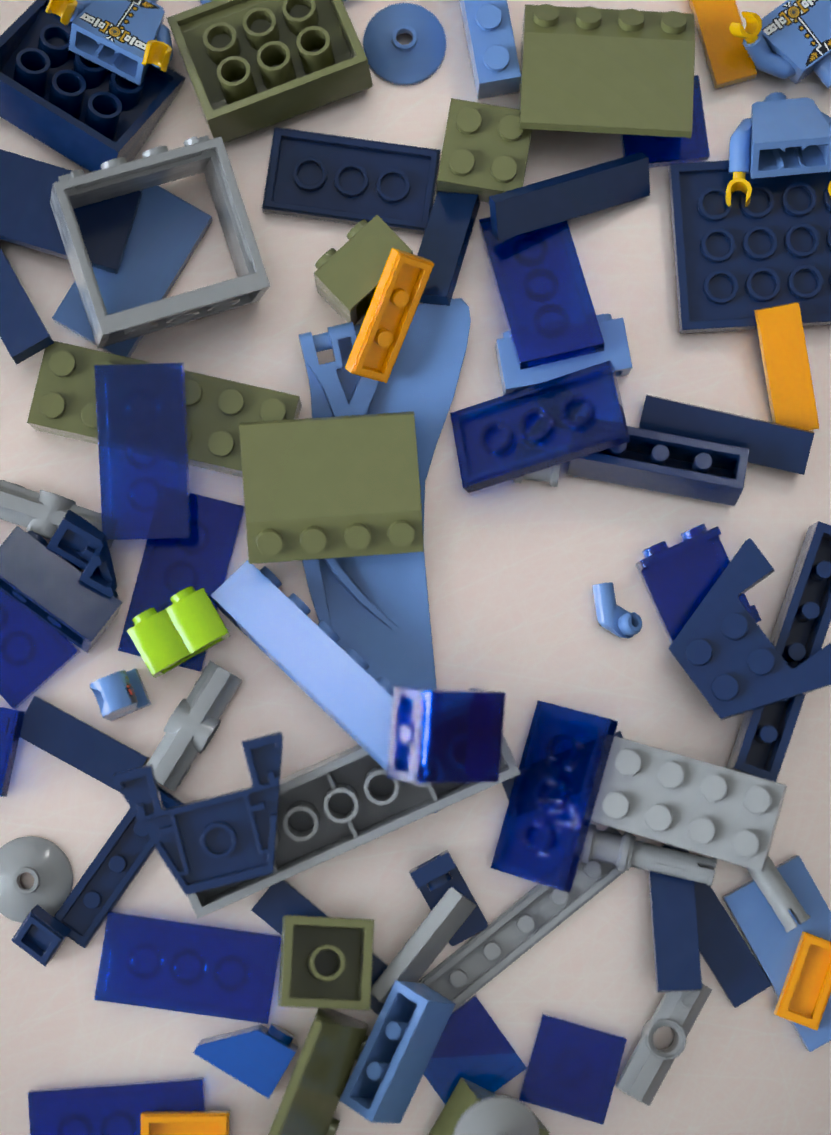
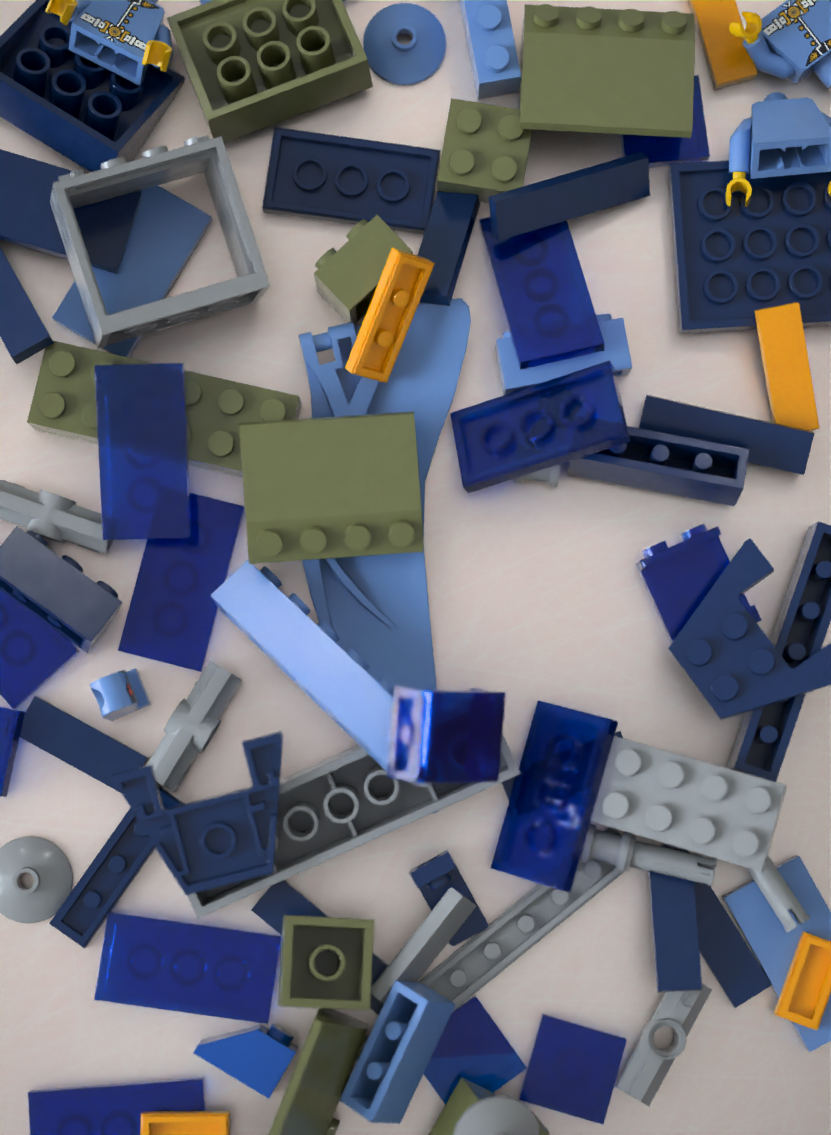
(41, 935): dark blue tile -> none
(86, 548): dark blue slope -> none
(177, 632): lime brick -> none
(612, 616): medium blue arm -> none

